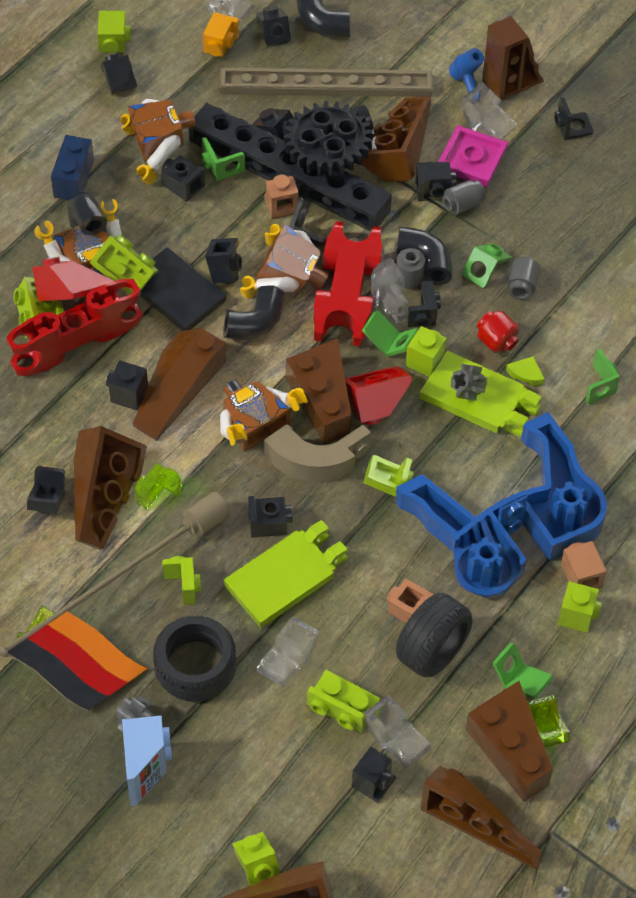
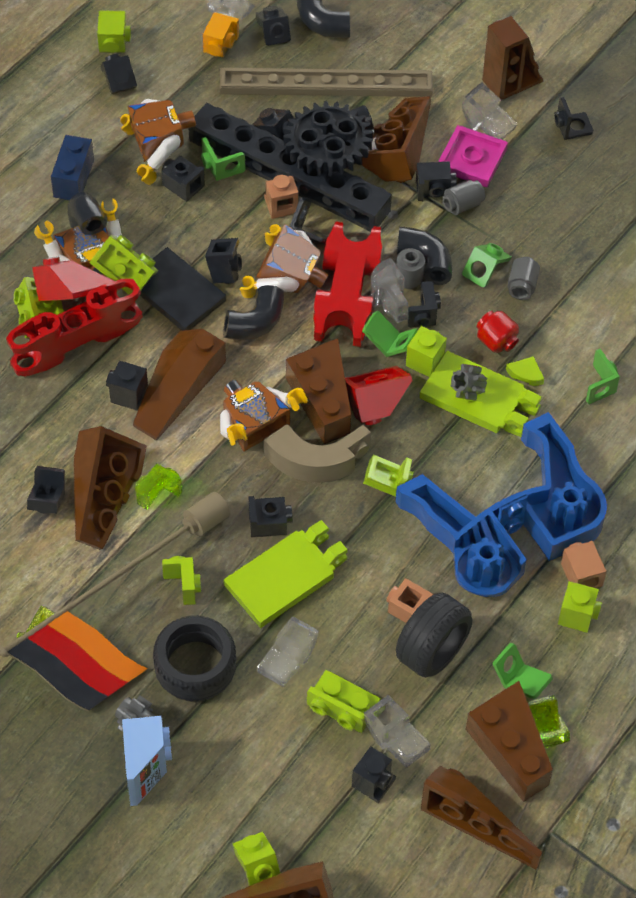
(465, 66): blue piece -> none

